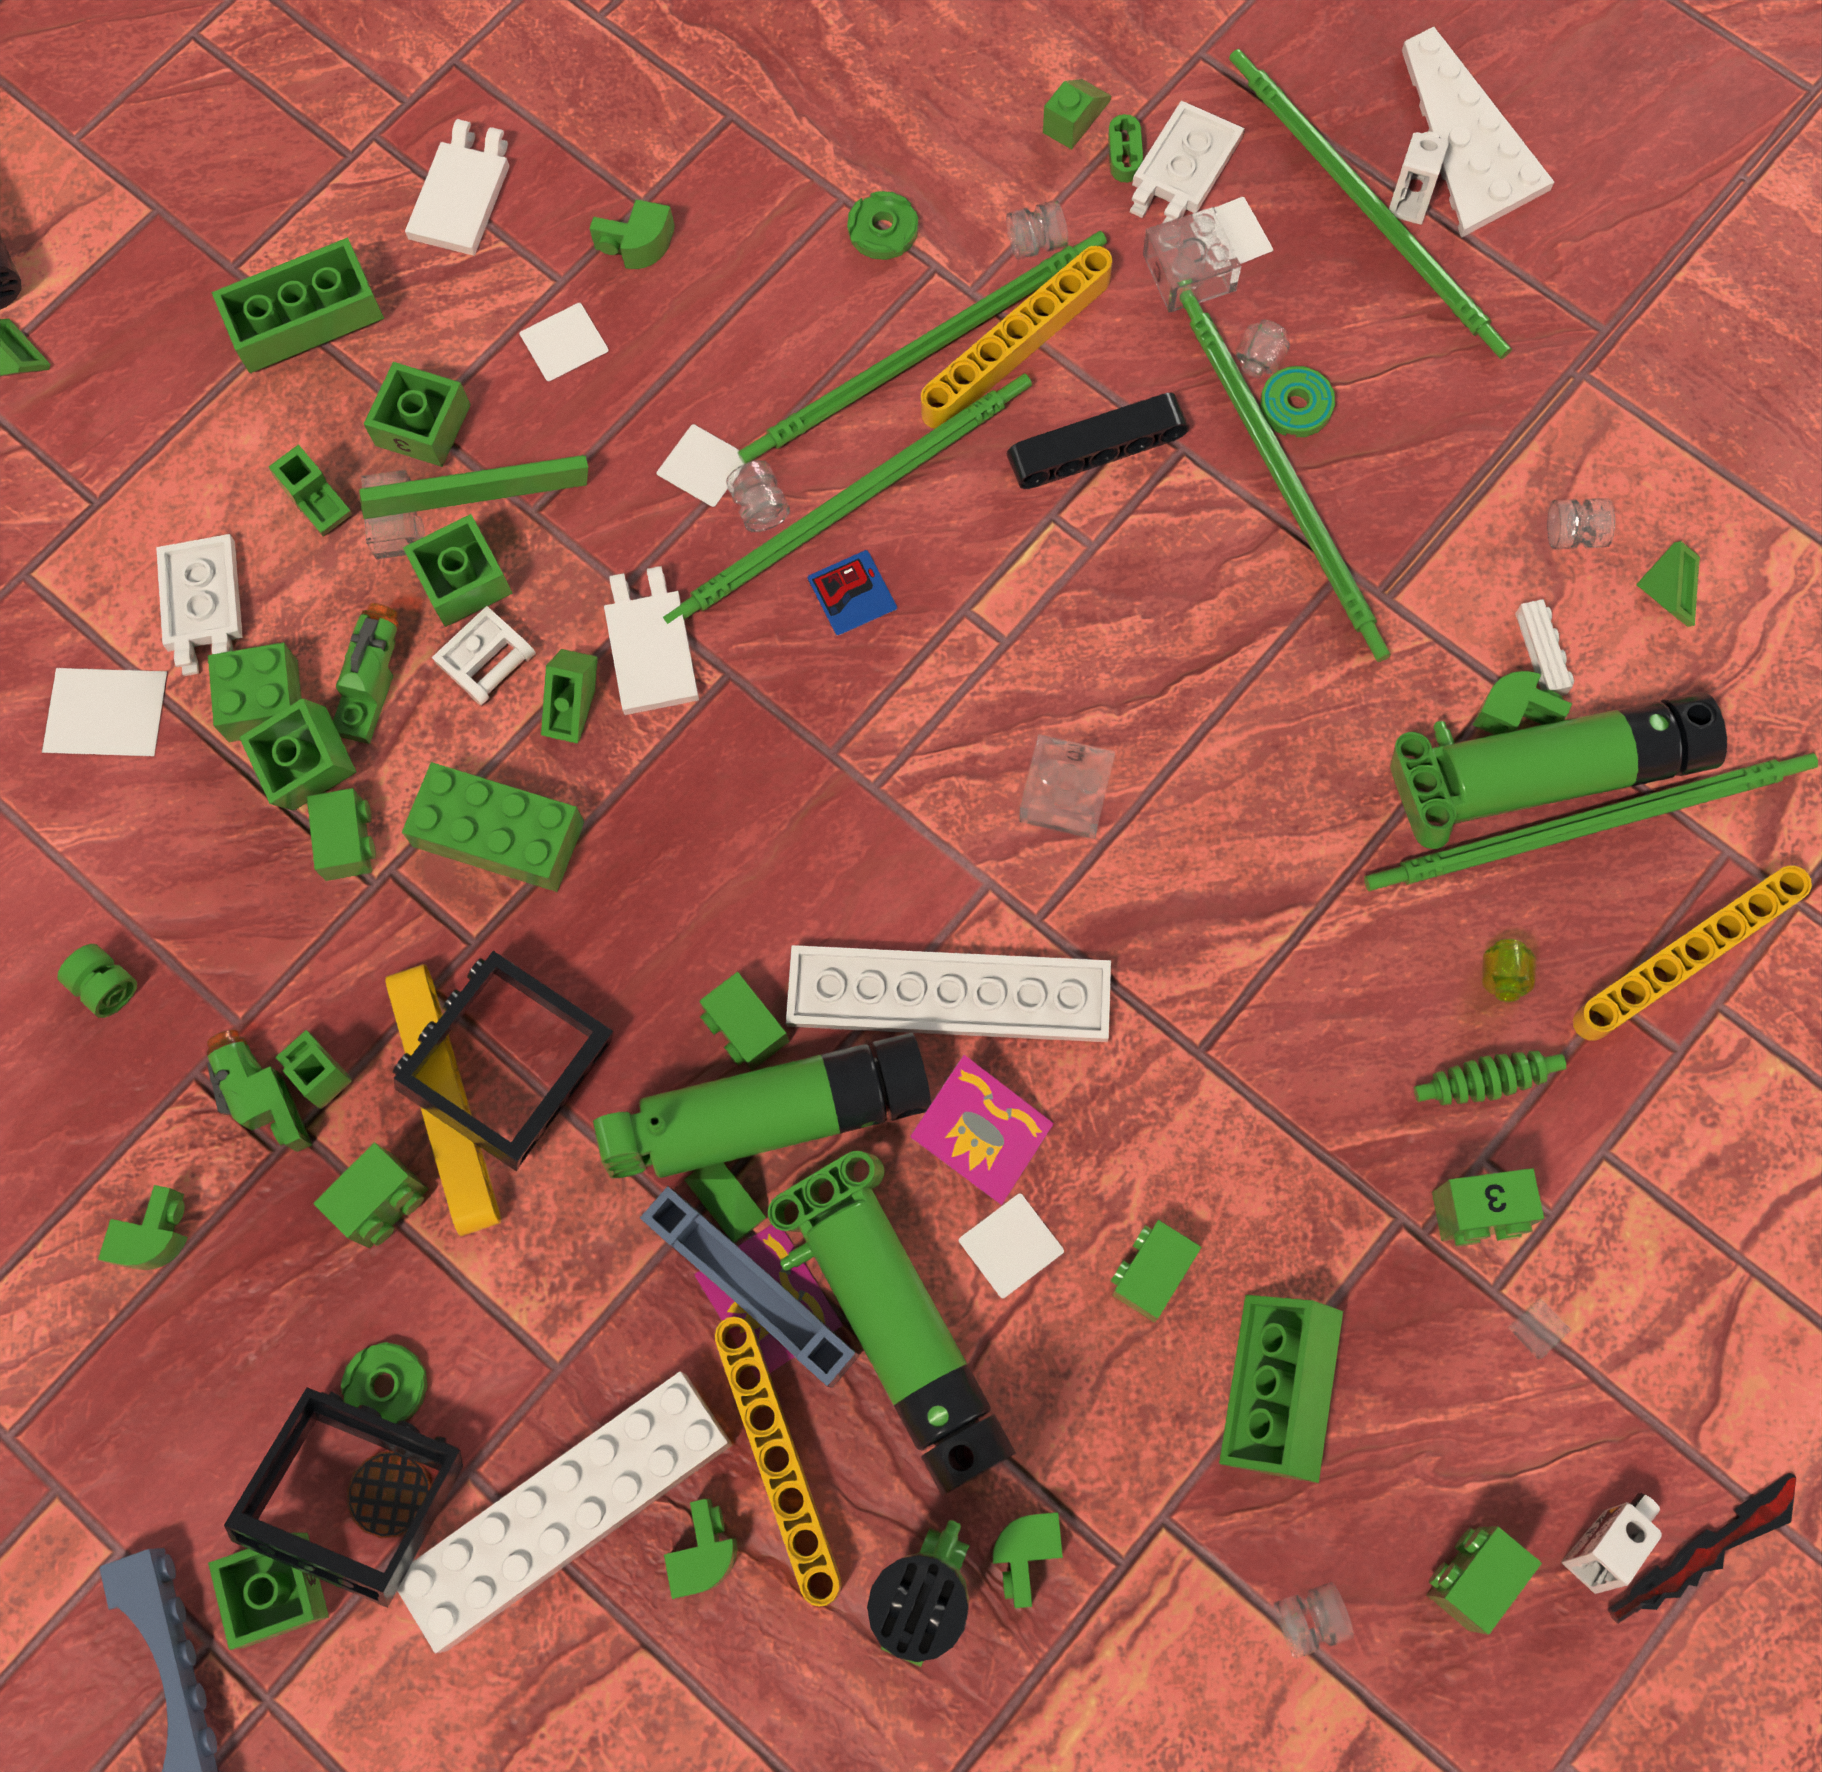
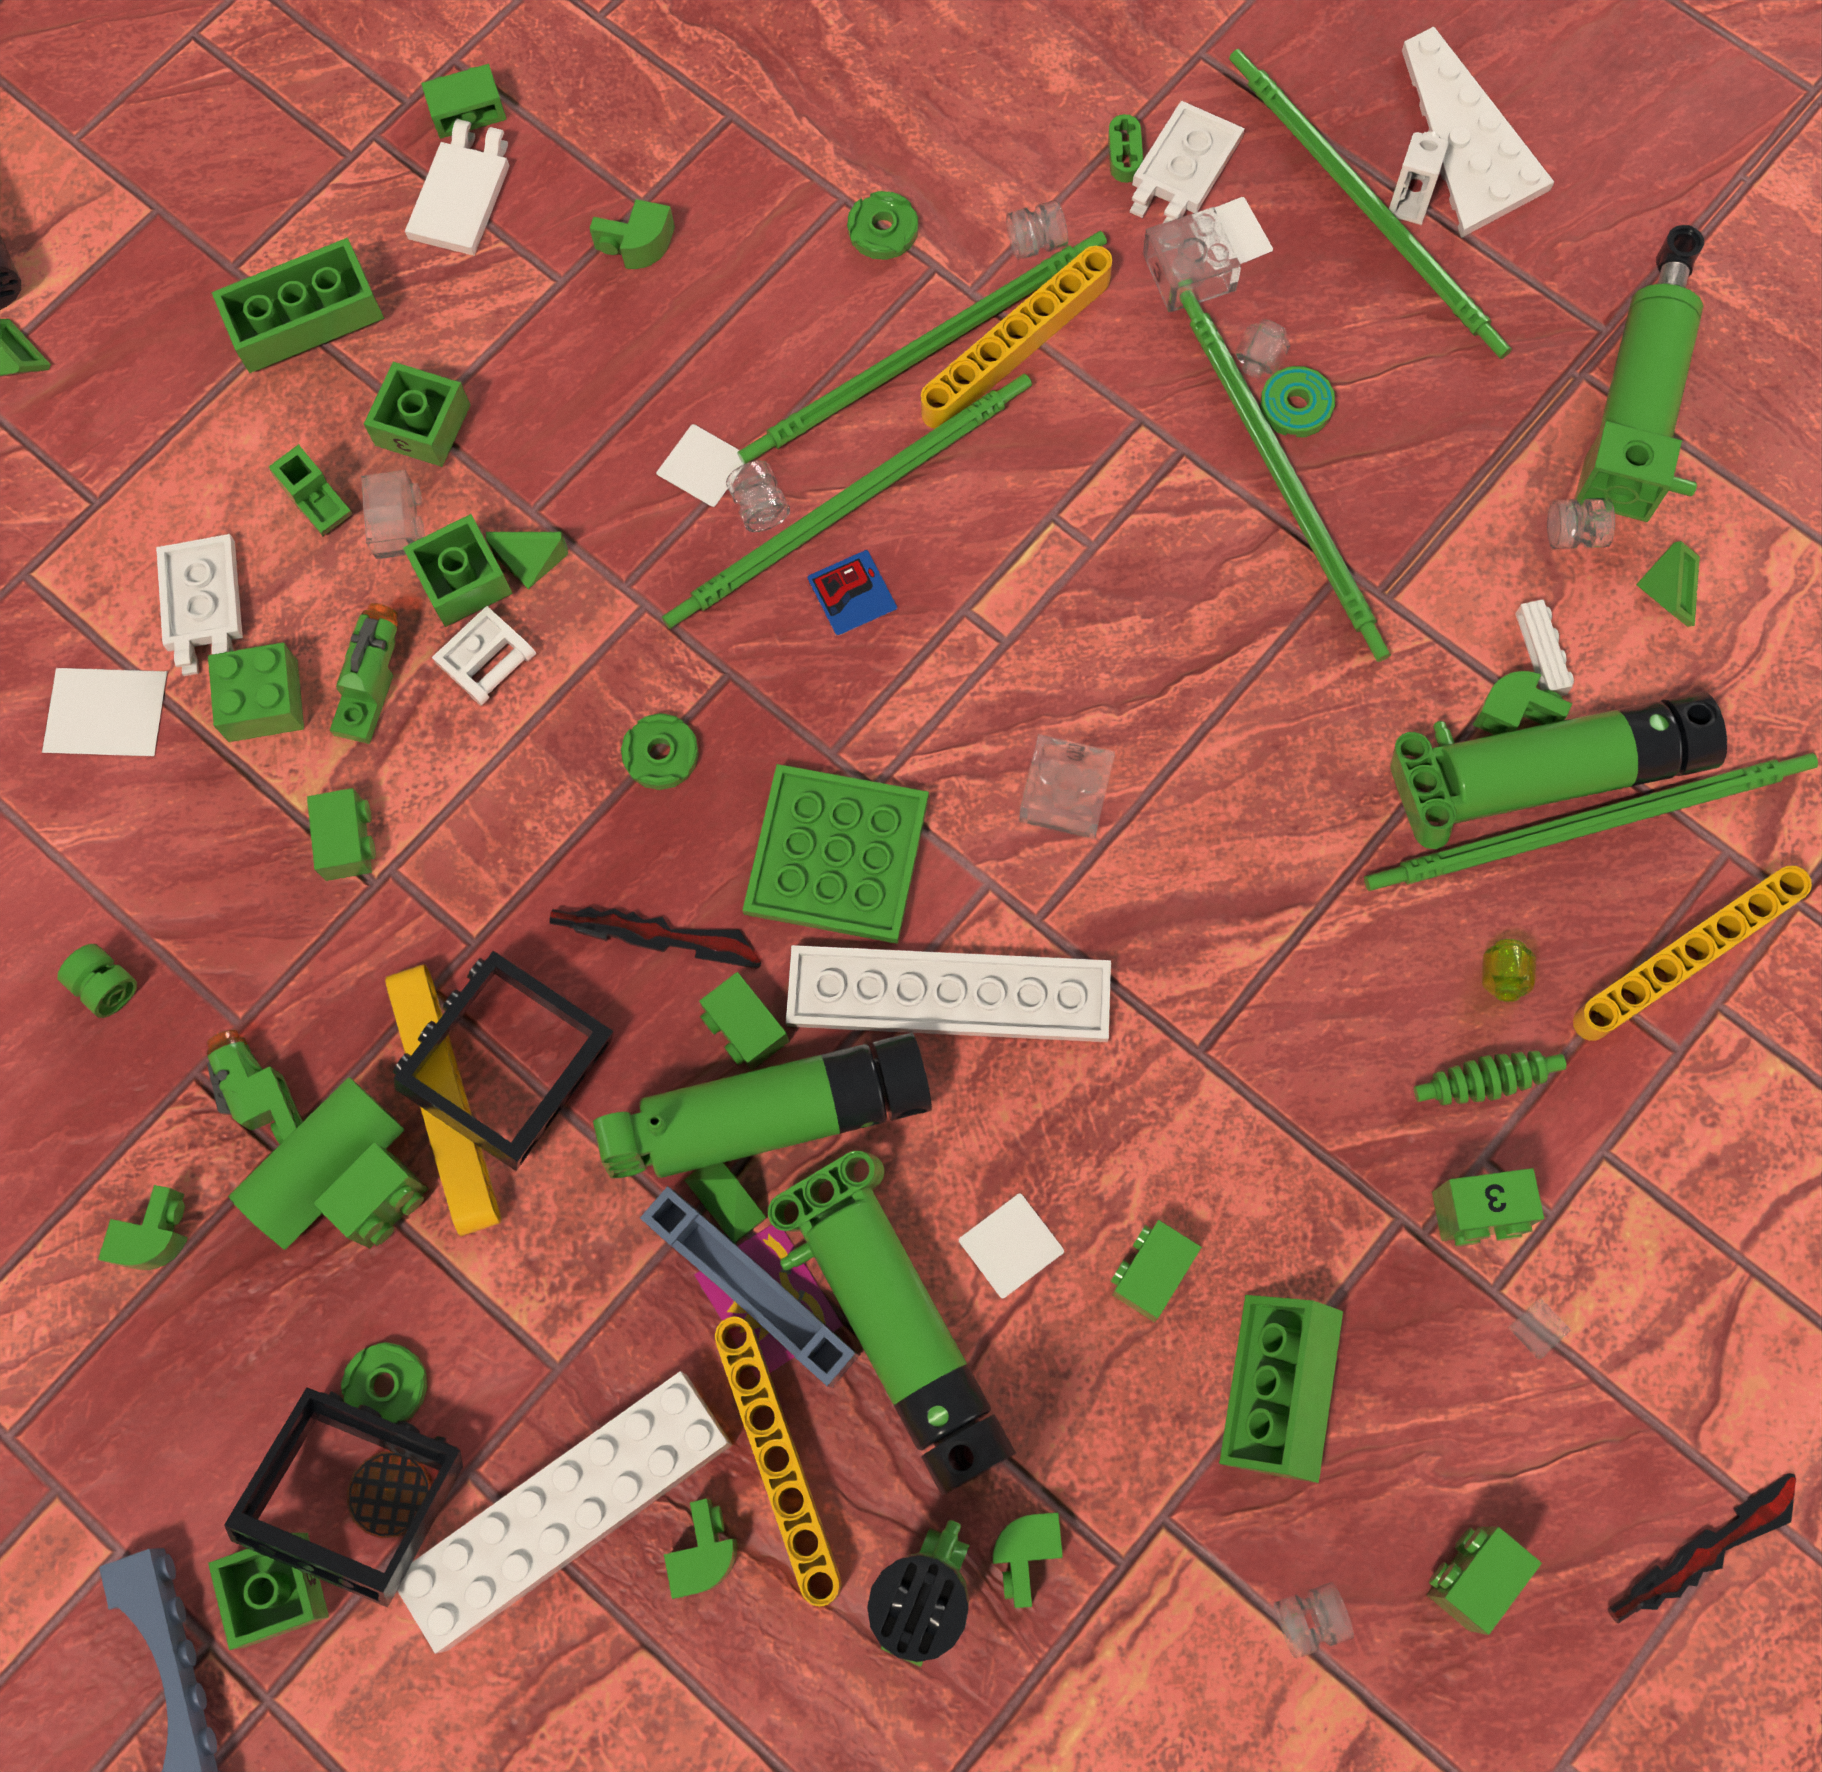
(288, 1182): none -> bright green brick
(297, 754): bright green brick -> none
(313, 1070): bright green brick -> none
(464, 96): none -> bright green brick
(473, 487): bright green tile -> none
(493, 826): bright green brick -> none
(528, 553): none -> bright green slope
(564, 342): white sticker -> none
(568, 694): bright green slope -> none
(649, 654): white tile -> none
(655, 934): none -> black sword
(663, 772): none -> bright green tile
(836, 853): none -> bright green plate
(982, 1129): dark pink sticker -> none
(1073, 111): bright green slope -> none
(1097, 440): black beam -> none
(1615, 1545): white torso -> none
(1635, 445): none -> bright green piece

